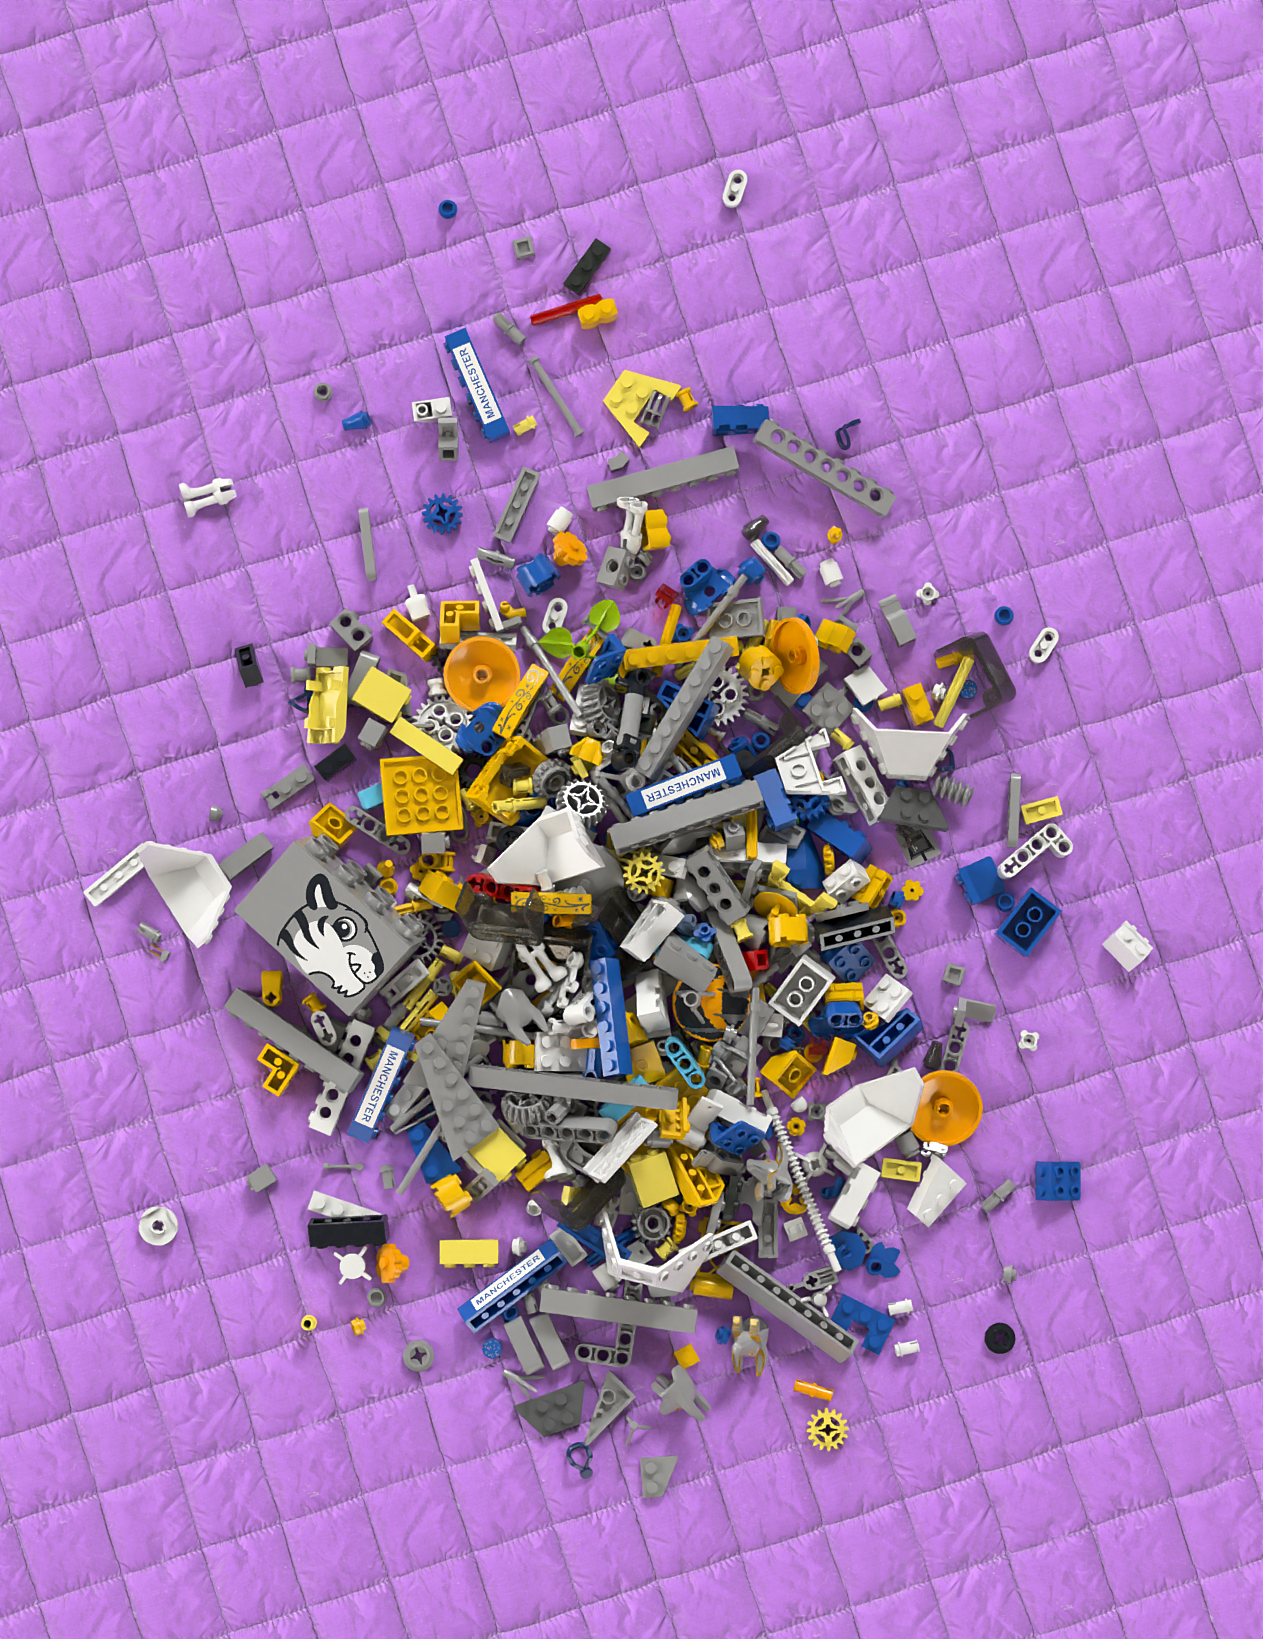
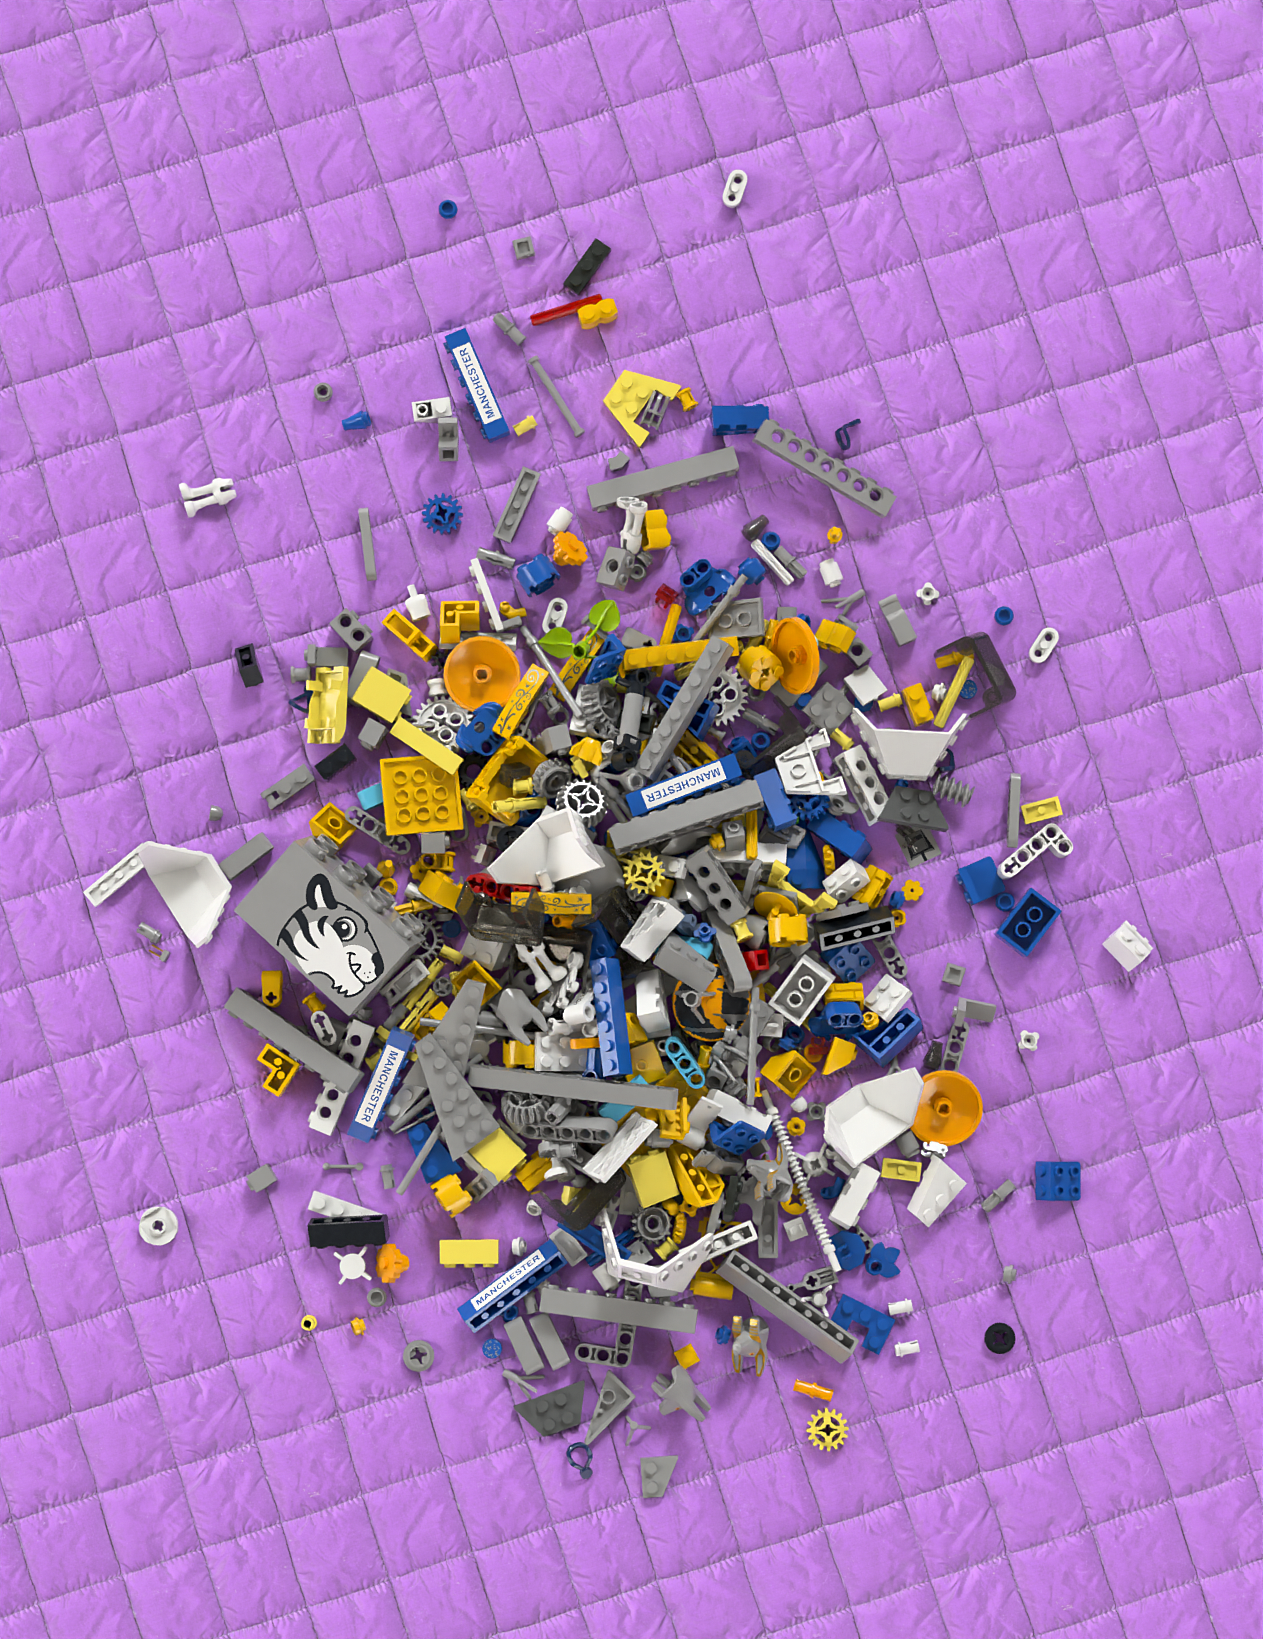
(550, 1149): none -> light grey connector

